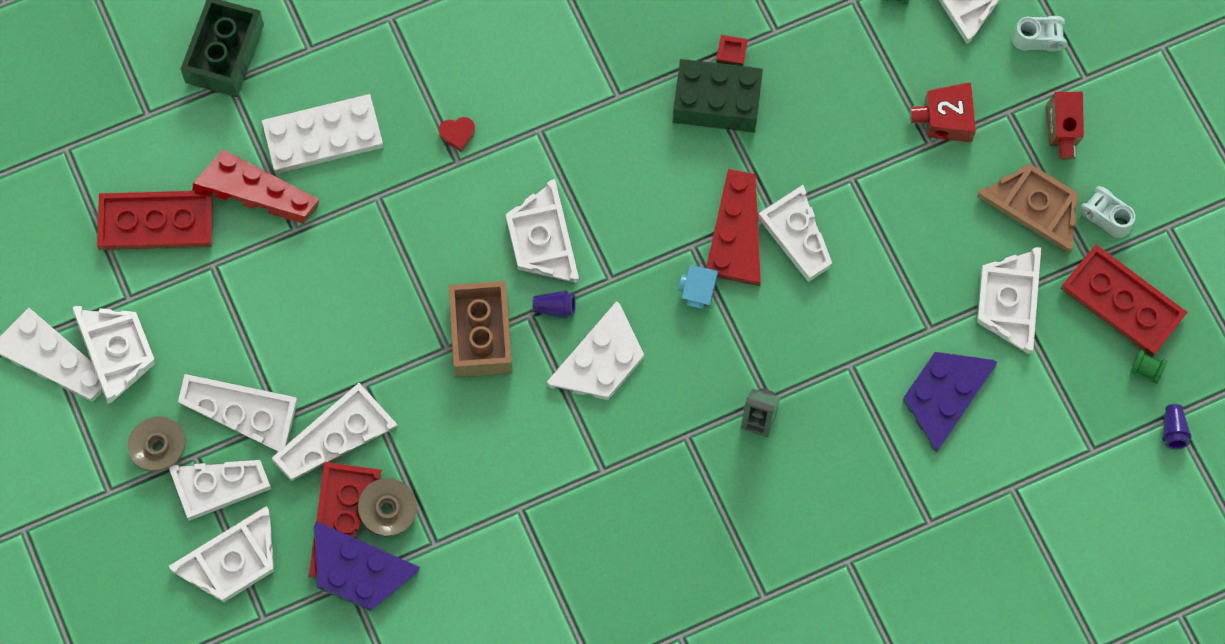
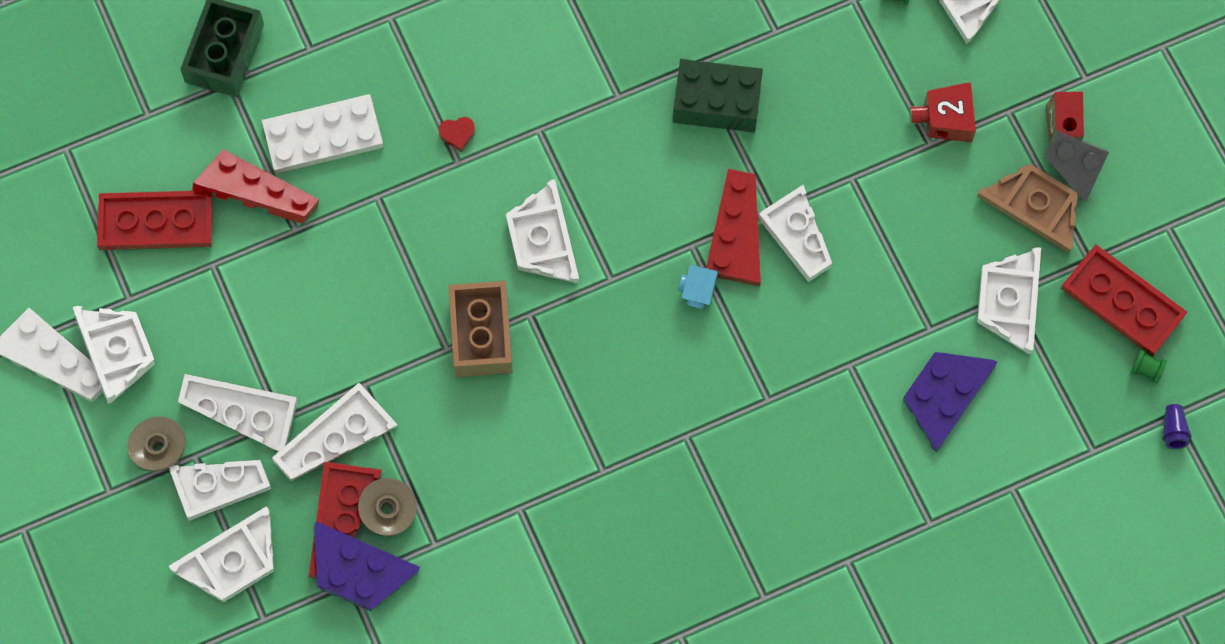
(555, 304): dark purple cone -> none
(601, 359): white wing -> none
(731, 50): red plate -> none
(760, 411): dark grey slope -> none
(1044, 31): light aqua piece -> none
(1076, 161): none -> dark grey wing
(1104, 209): light aqua piece -> none

